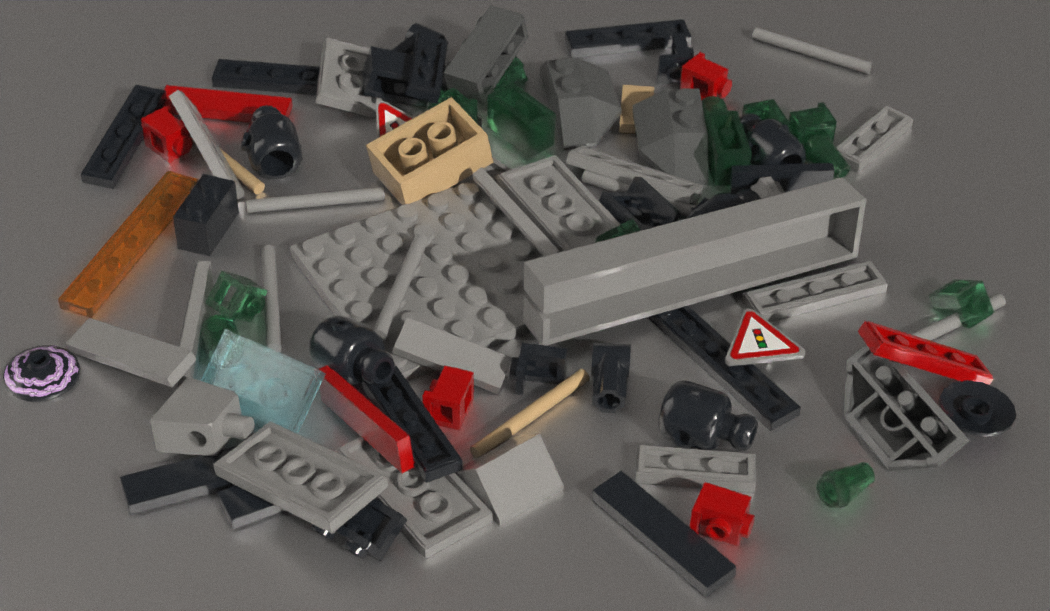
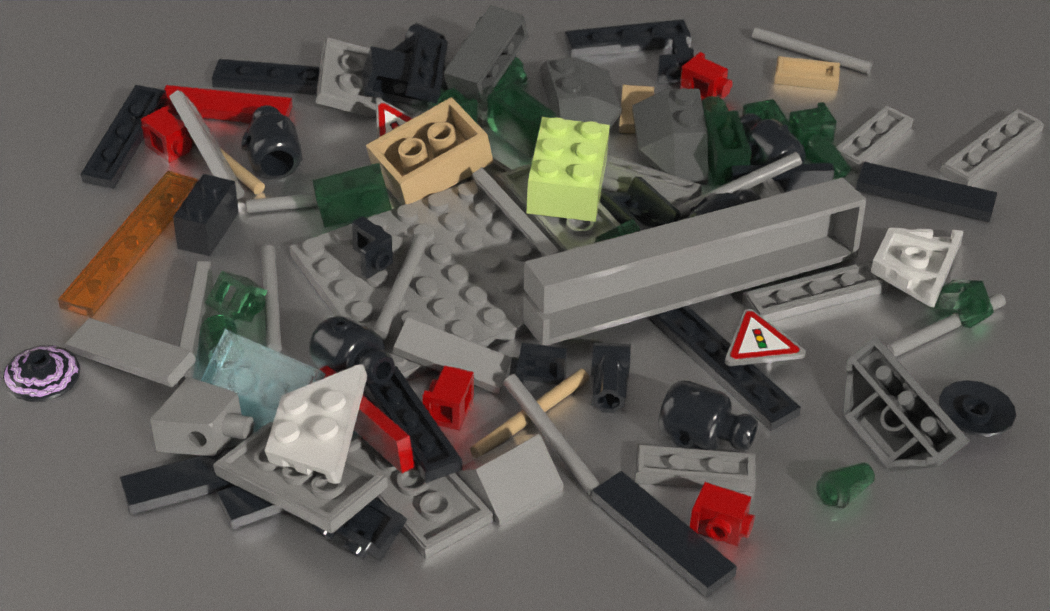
(317, 424): none -> white wing
(351, 195): none -> clear green brick
(372, 245): none -> black bracket
(551, 433): none -> light grey bar
(568, 169): none -> yellowish green brick
(746, 182): none -> light grey bar
(807, 73): none -> tan tile
(916, 261): none -> white wing
(923, 354): red tile -> none
(926, 191): none -> black tile
(991, 148): none -> light grey tile

